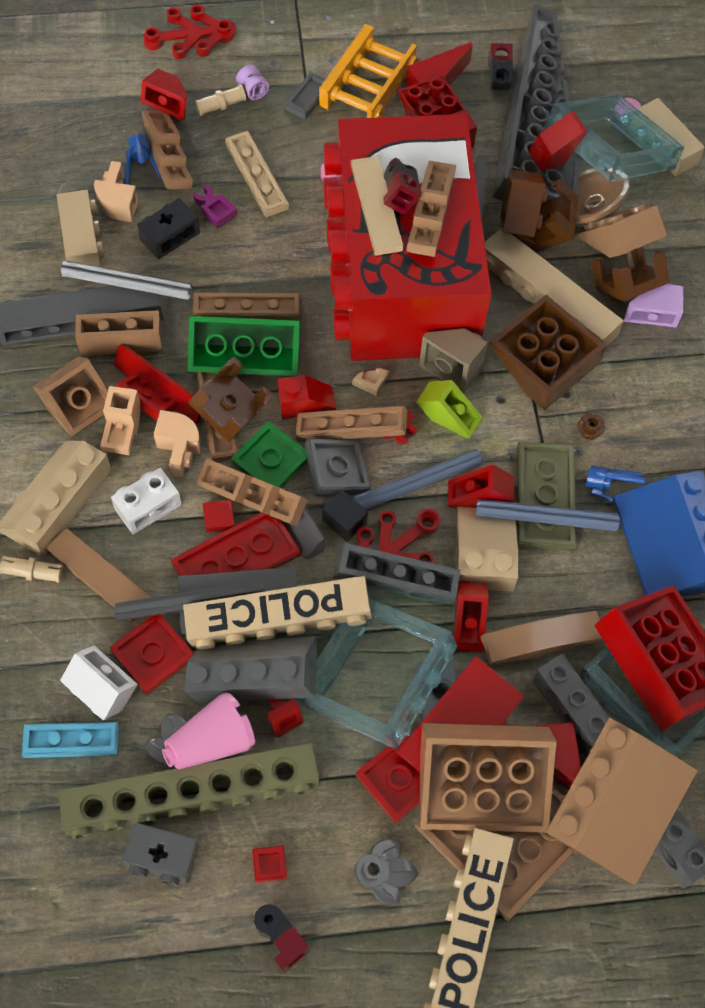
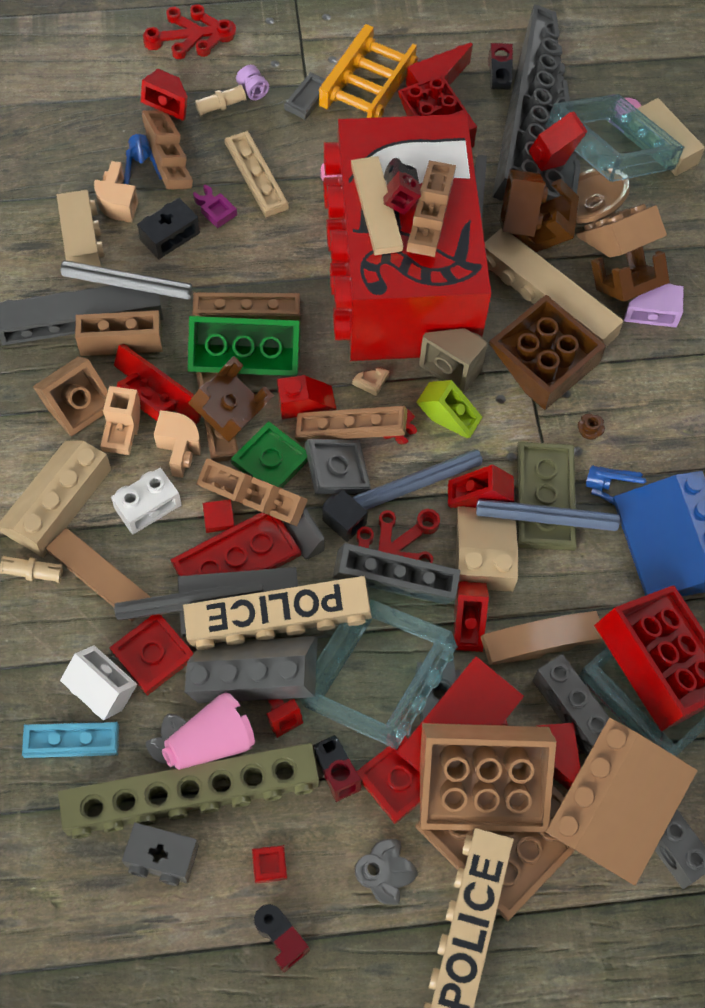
(337, 768): none -> leg

